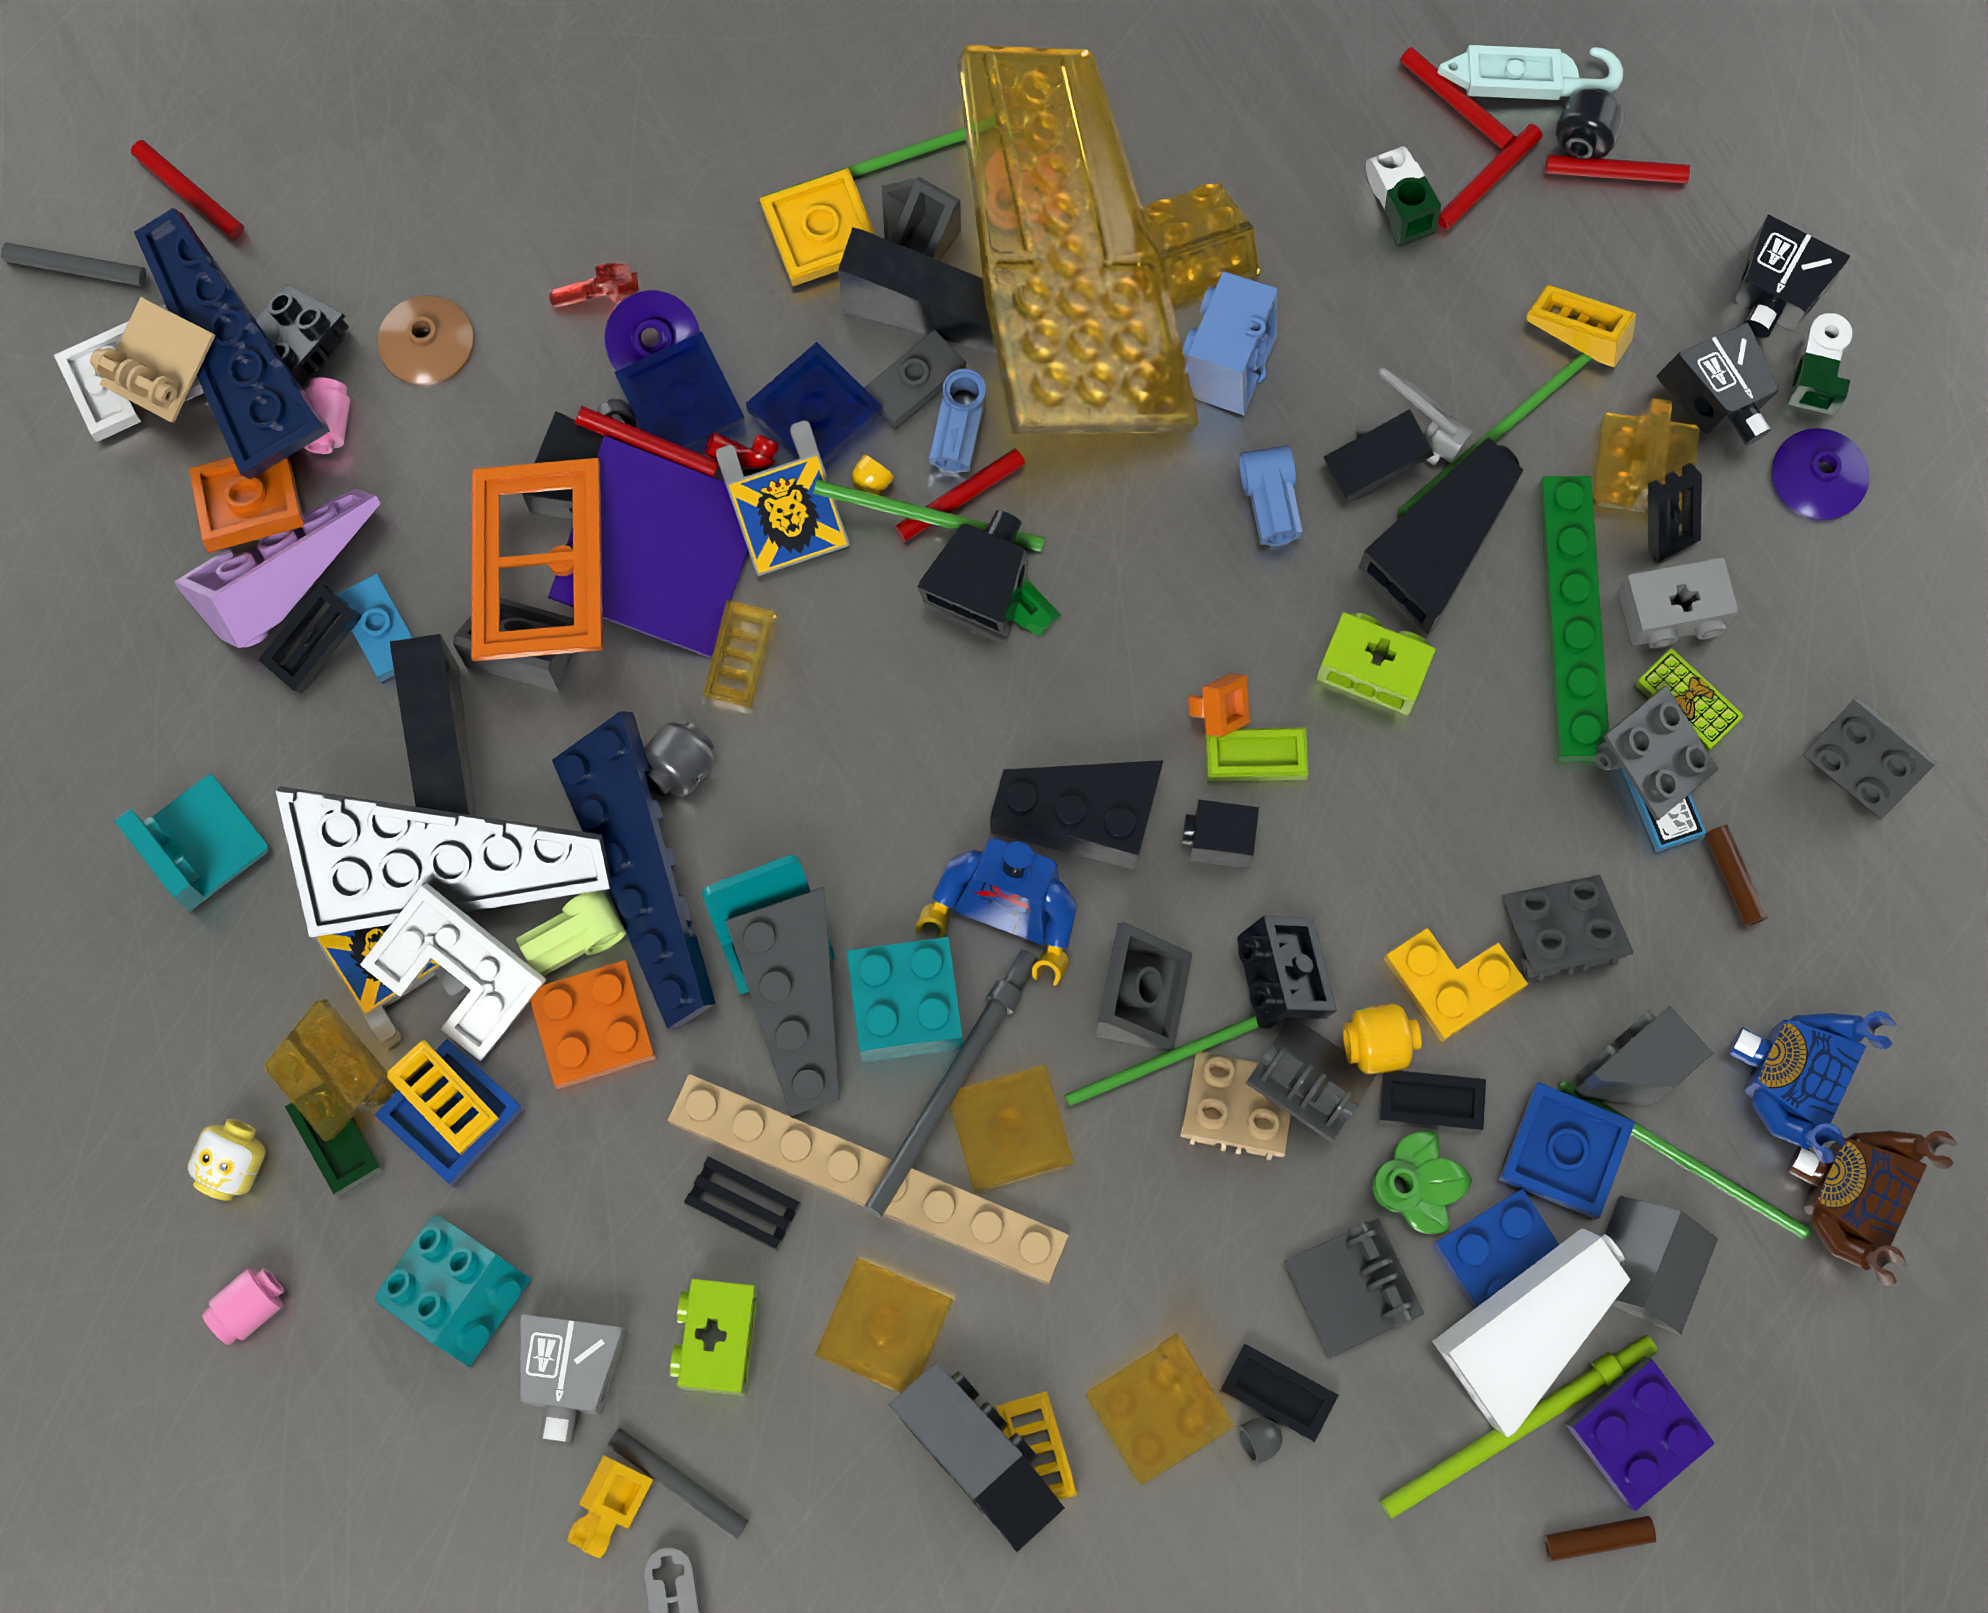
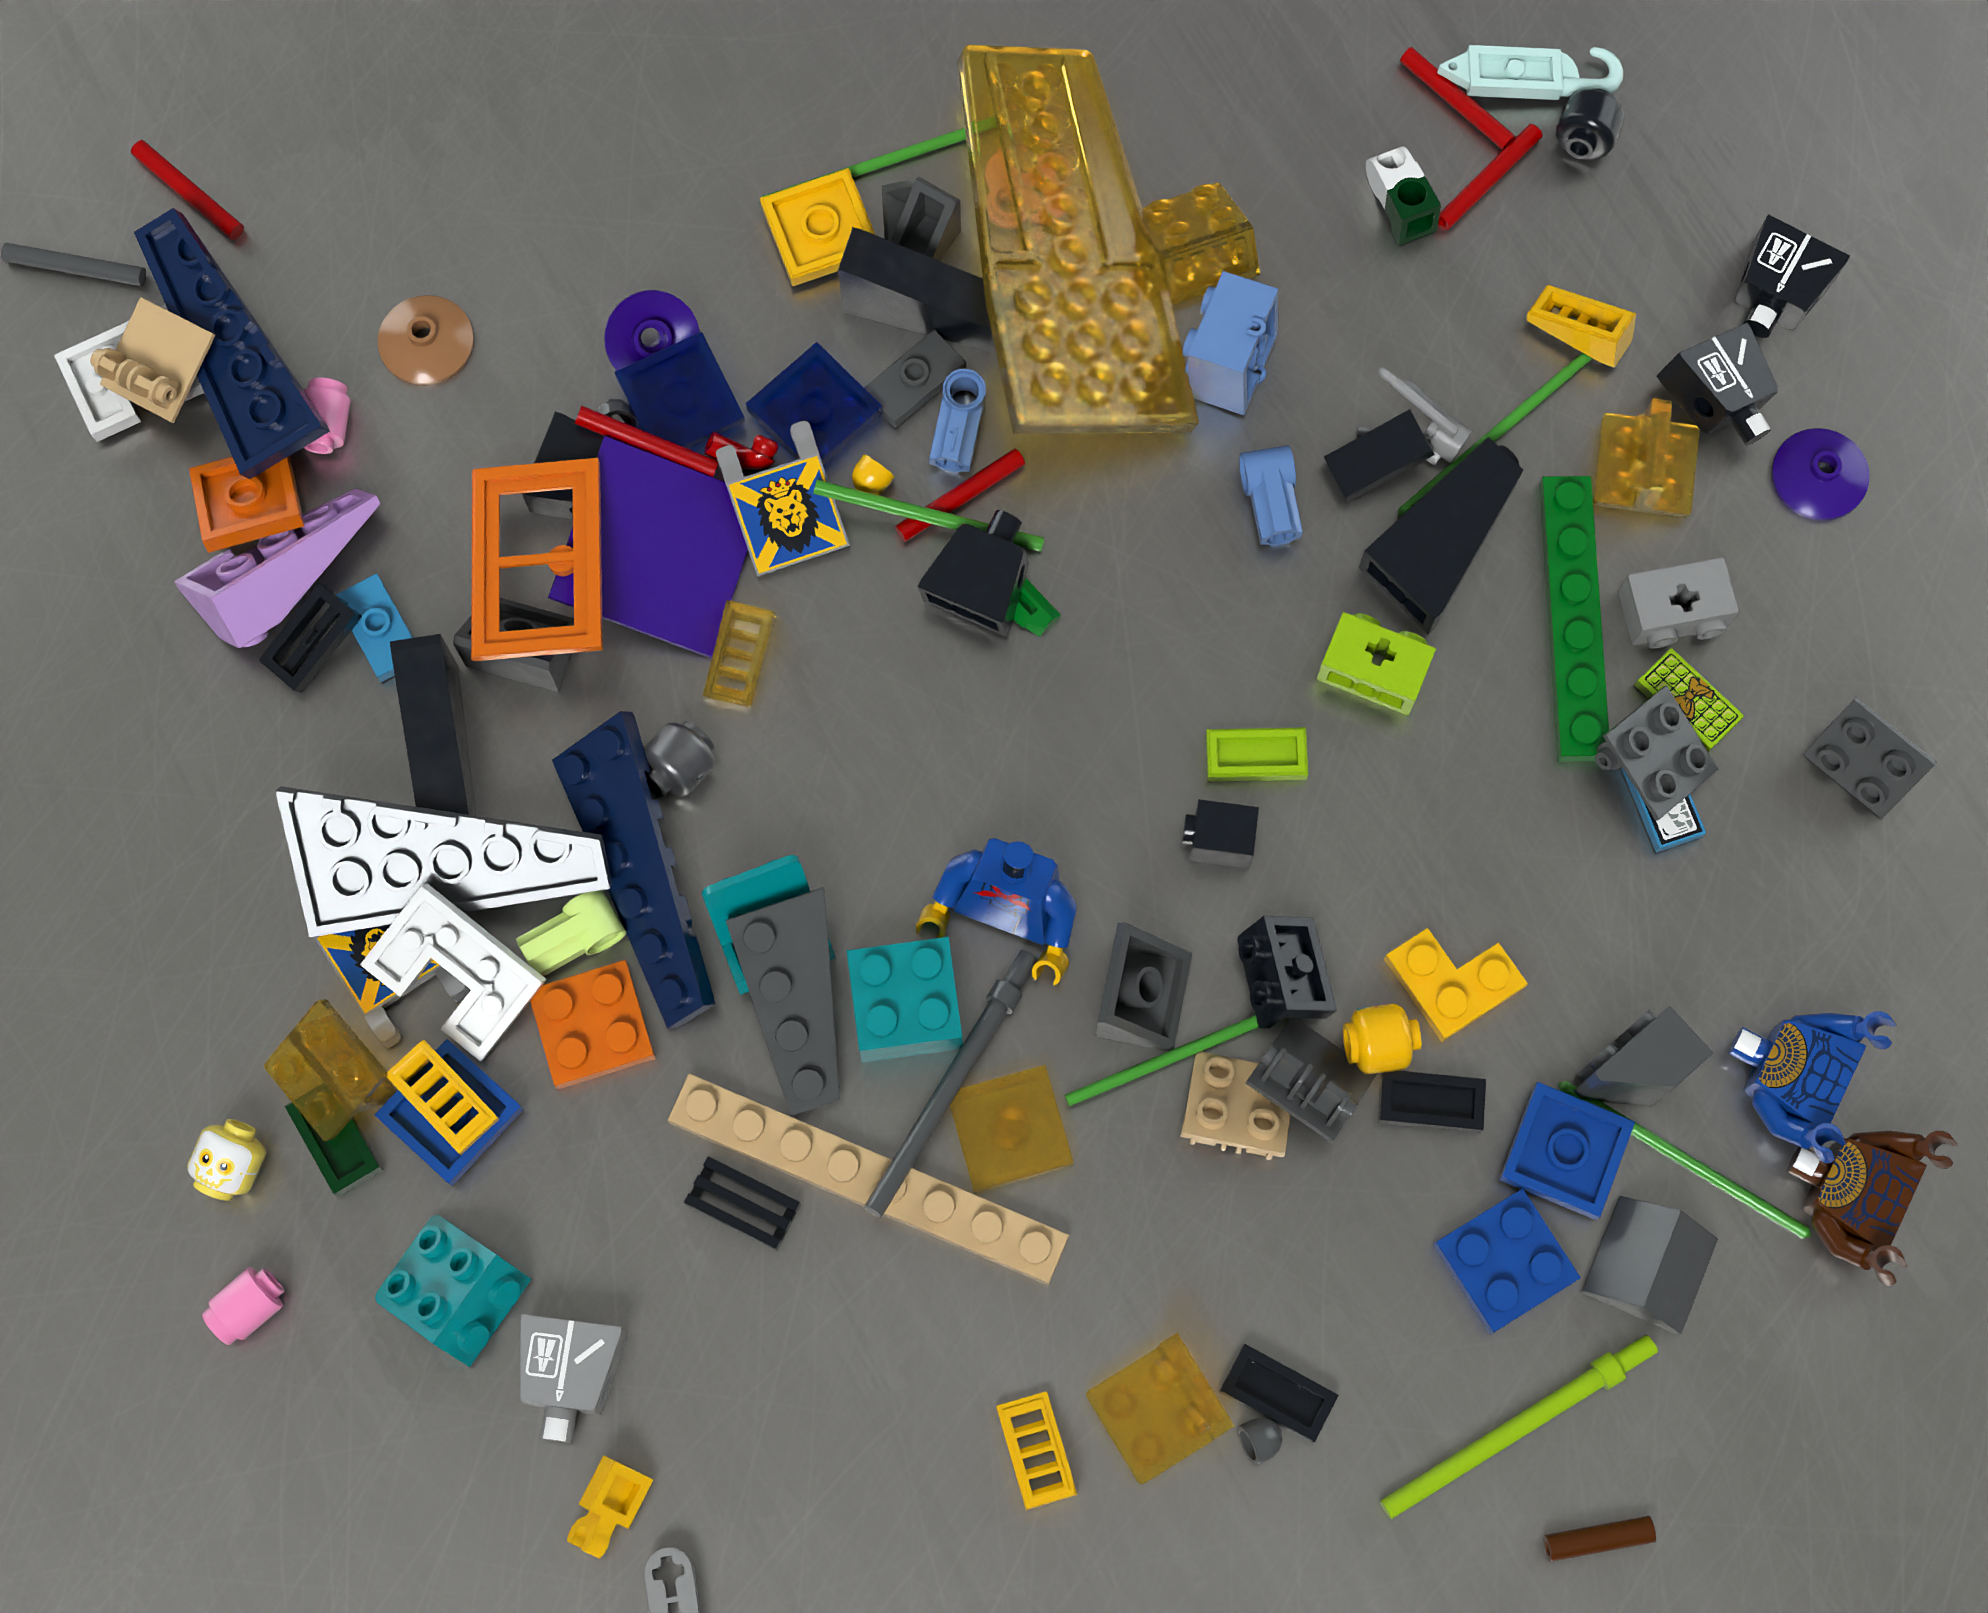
(195, 842): teal bracket -> none
(301, 328): black hinge -> none
(611, 280): clear red bar -> none
(678, 1483): dark grey piece -> none
(734, 1311): lime brick -> none
(883, 1326): clear yellow plate -> none
(978, 1454): wedge -> none
(1079, 808): black wedge -> none
(1222, 704): orange tile -> none
(1354, 1287): dark grey hinge -> none
(1428, 1182): bright green plate -> none
(1532, 1327): white slope -> none
(1567, 927): dark grey hinge -> none
(1617, 169): red piece -> none
(1640, 1433): dark purple plate -> none
(1666, 516): black tile -> none
(1736, 876): reddish brown piece -> none
(1818, 363): dark green leg -> none

